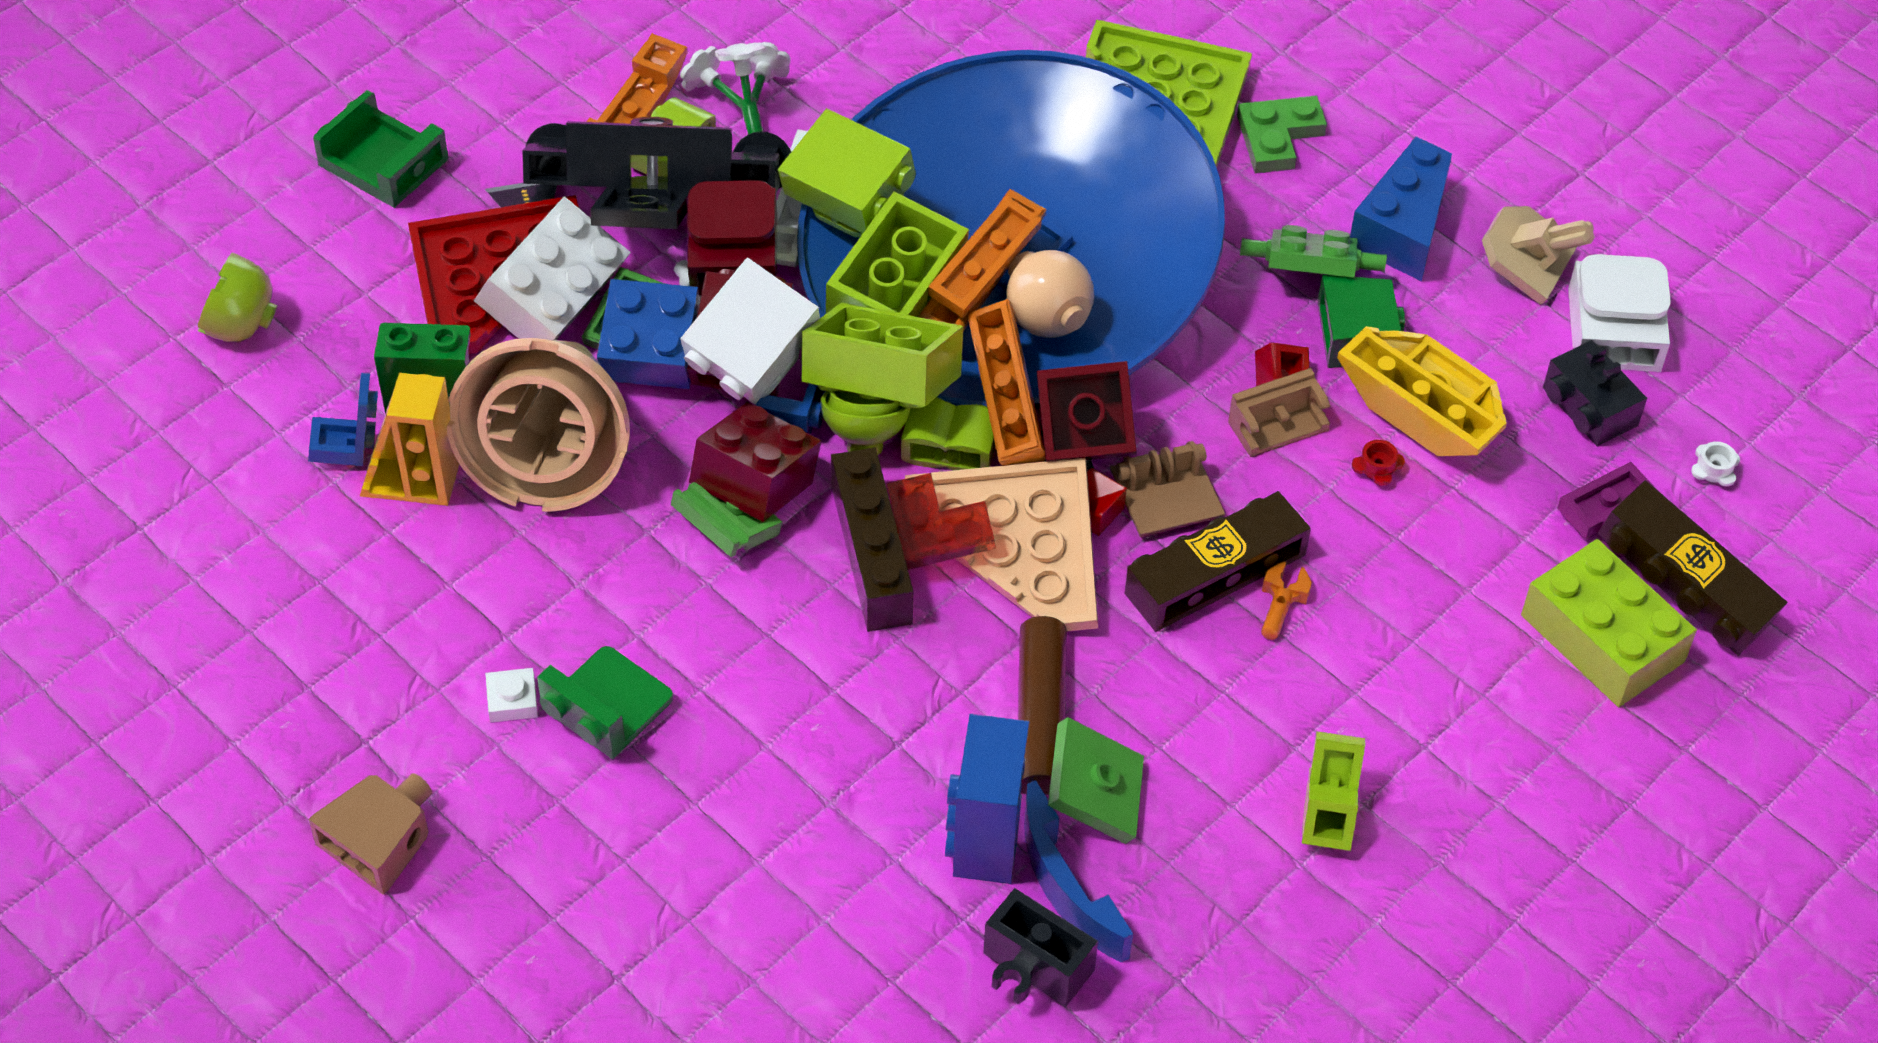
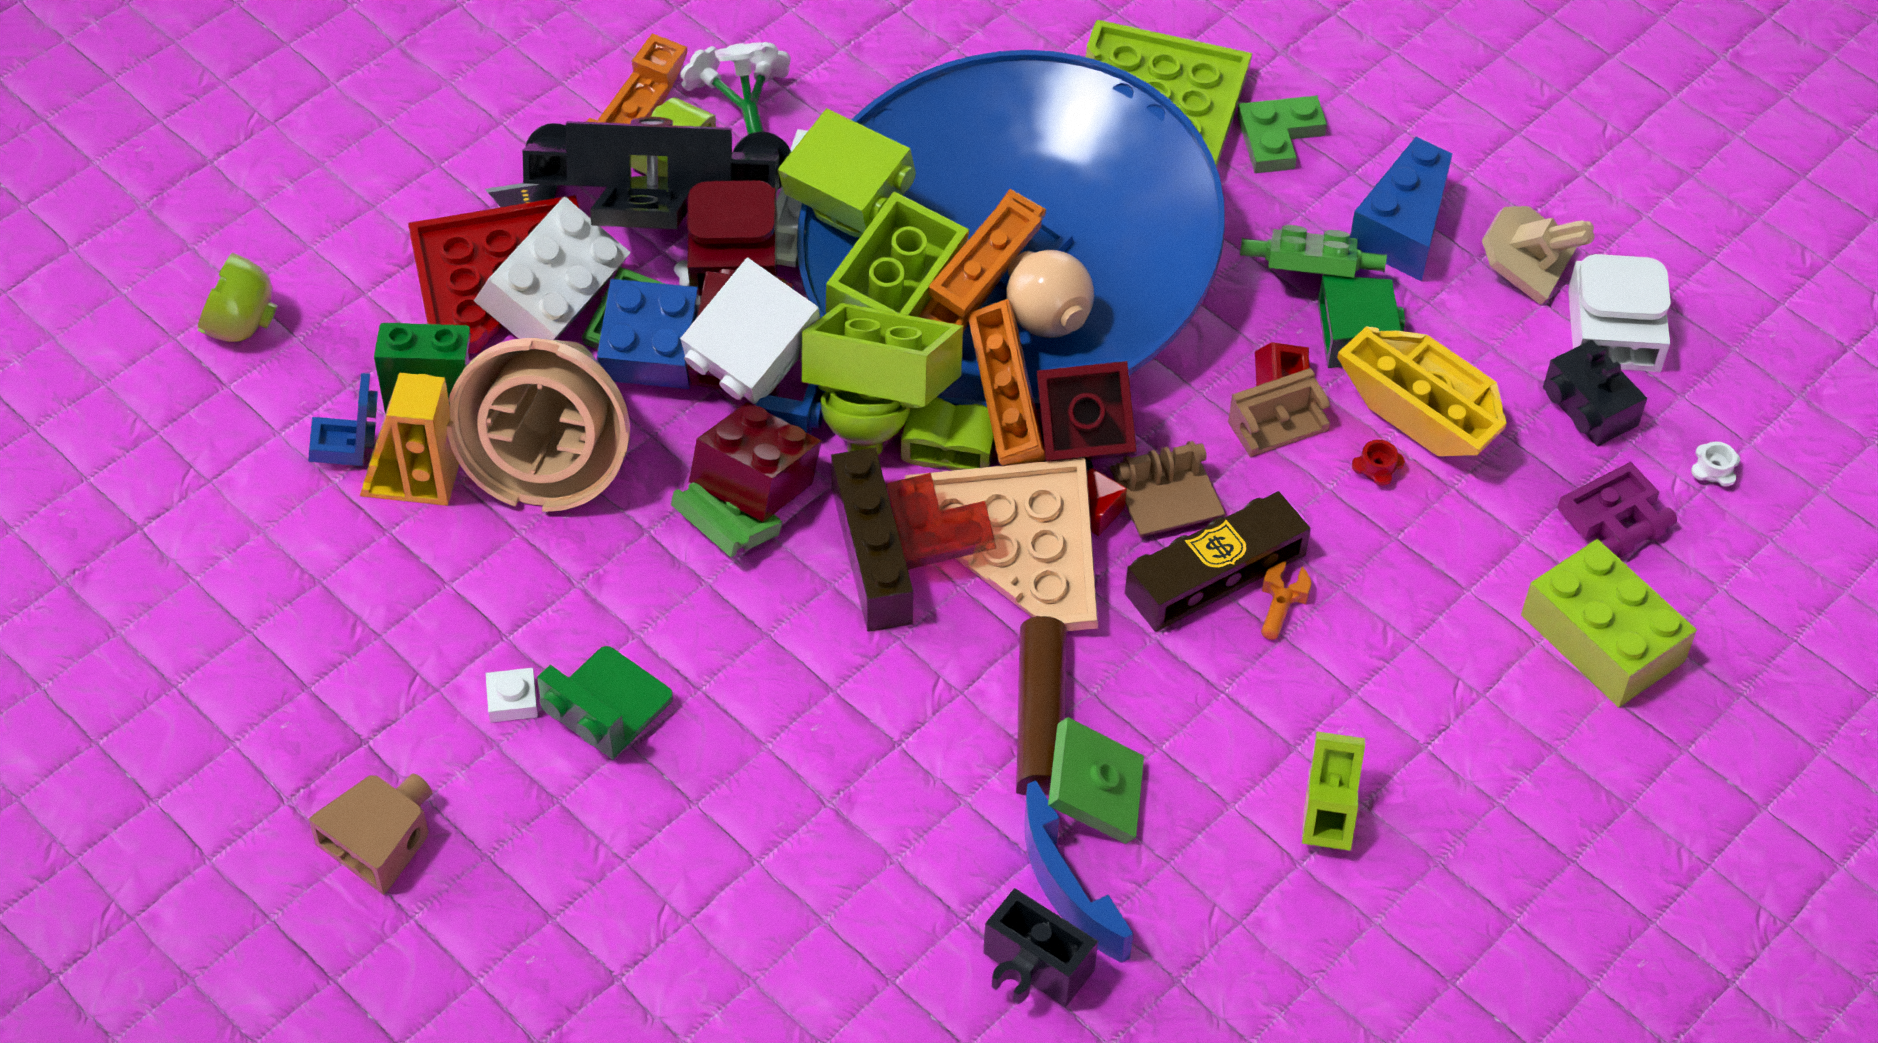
(379, 150): green panel -> none
(987, 799): blue wedge -> none
(1691, 568): dark brown brick -> none

